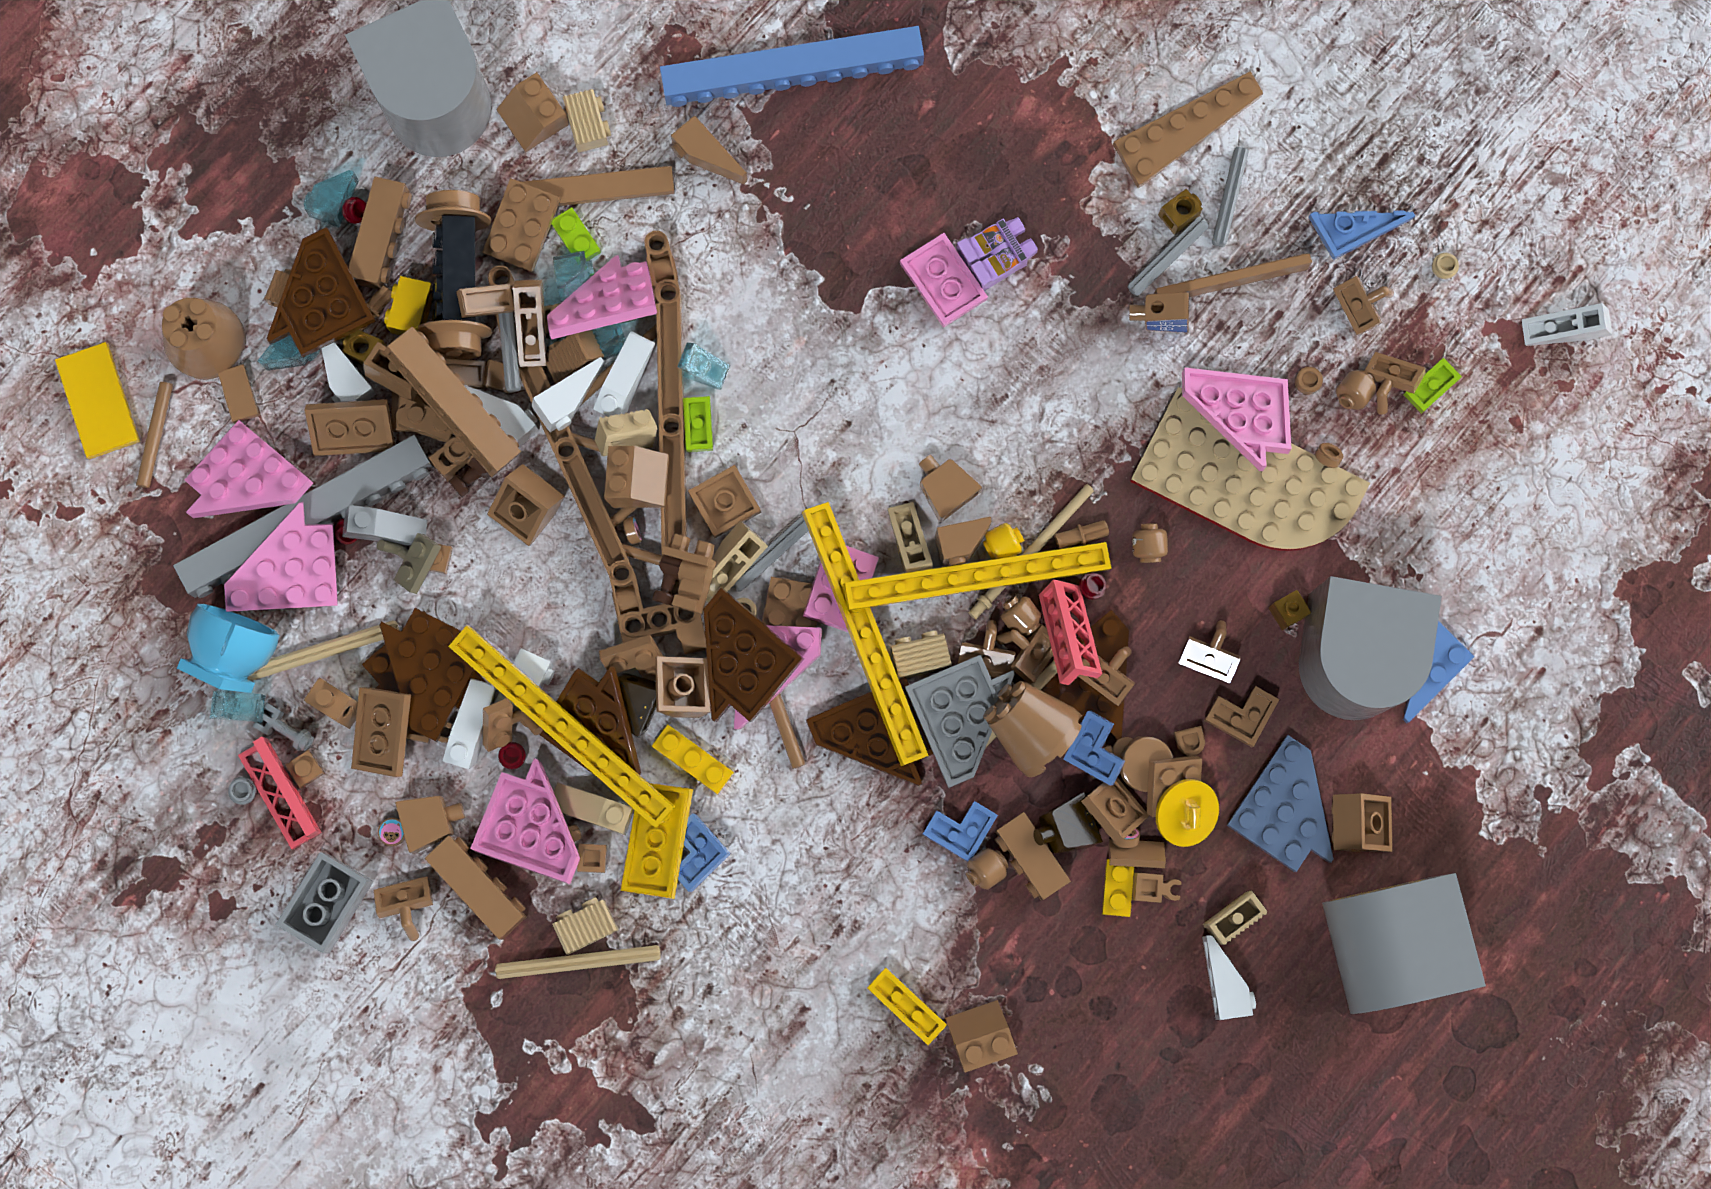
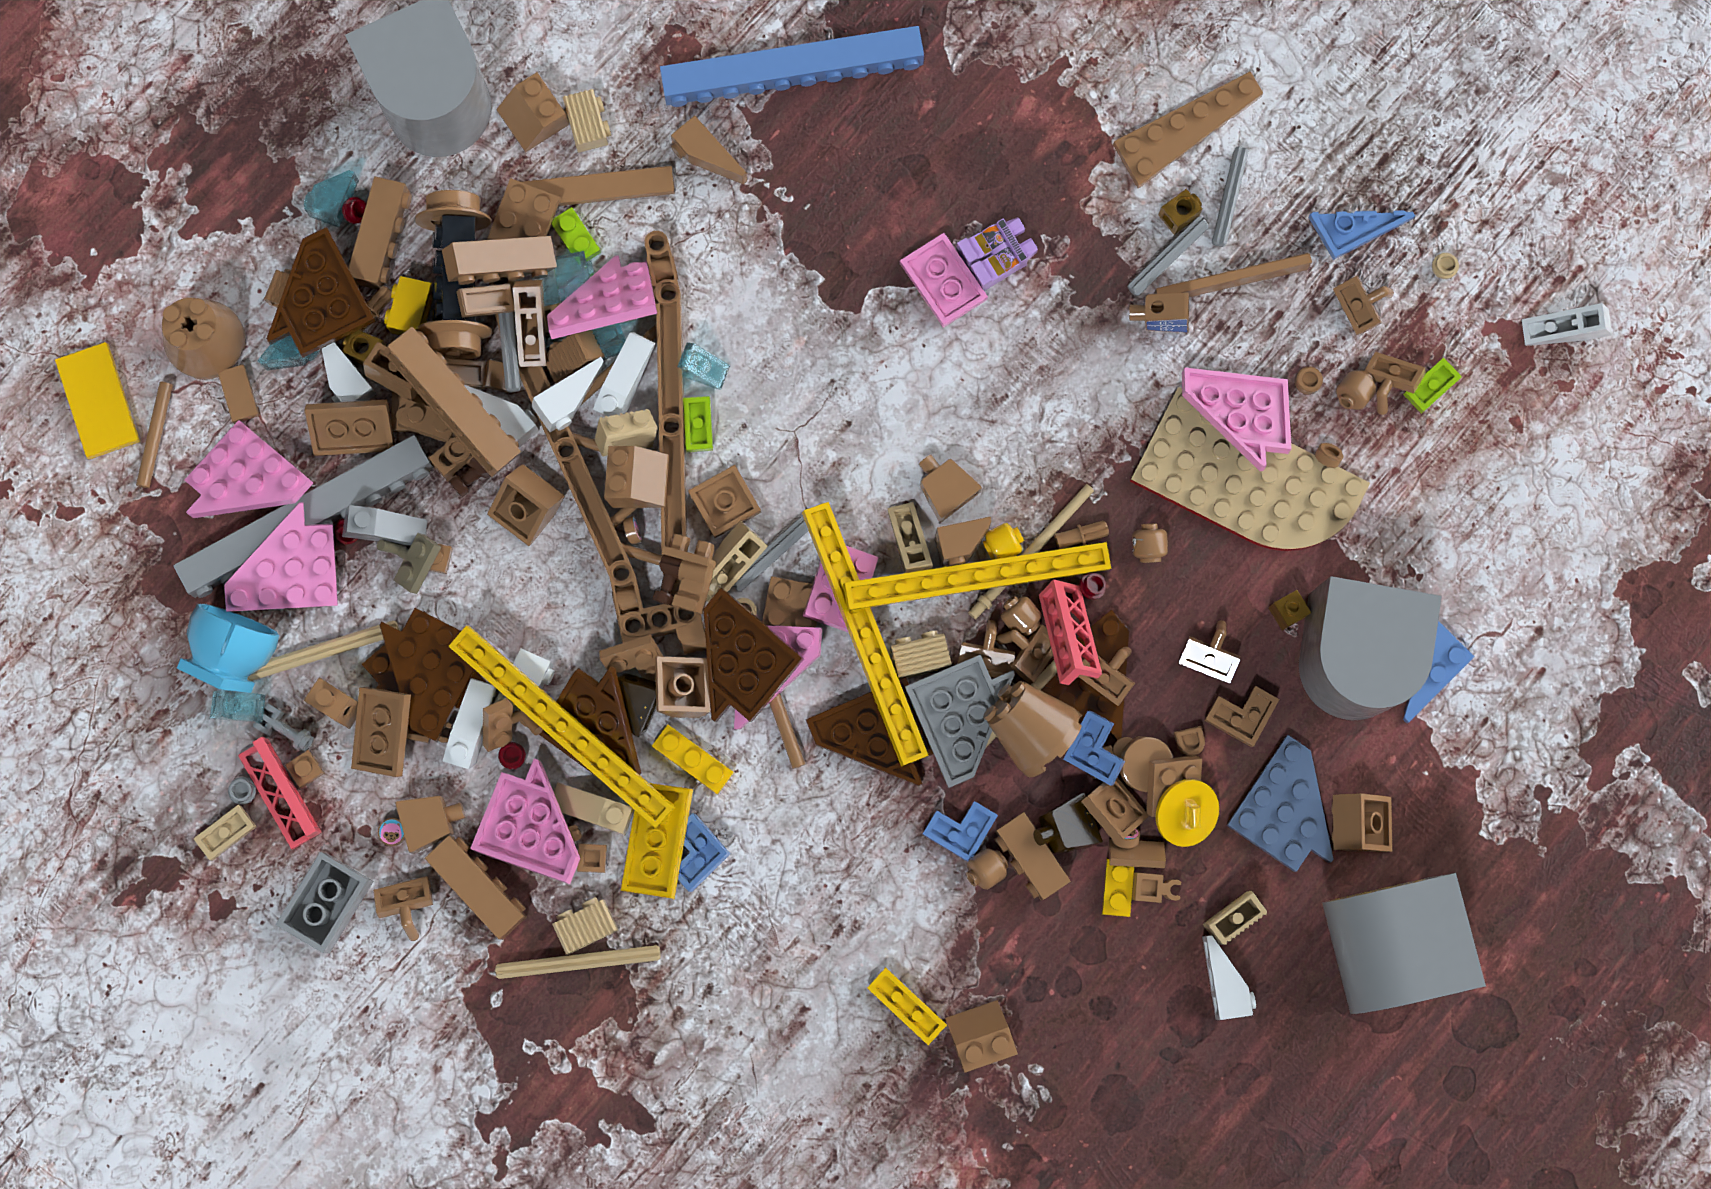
(225, 832): none -> tan plate
(499, 259): none -> brick

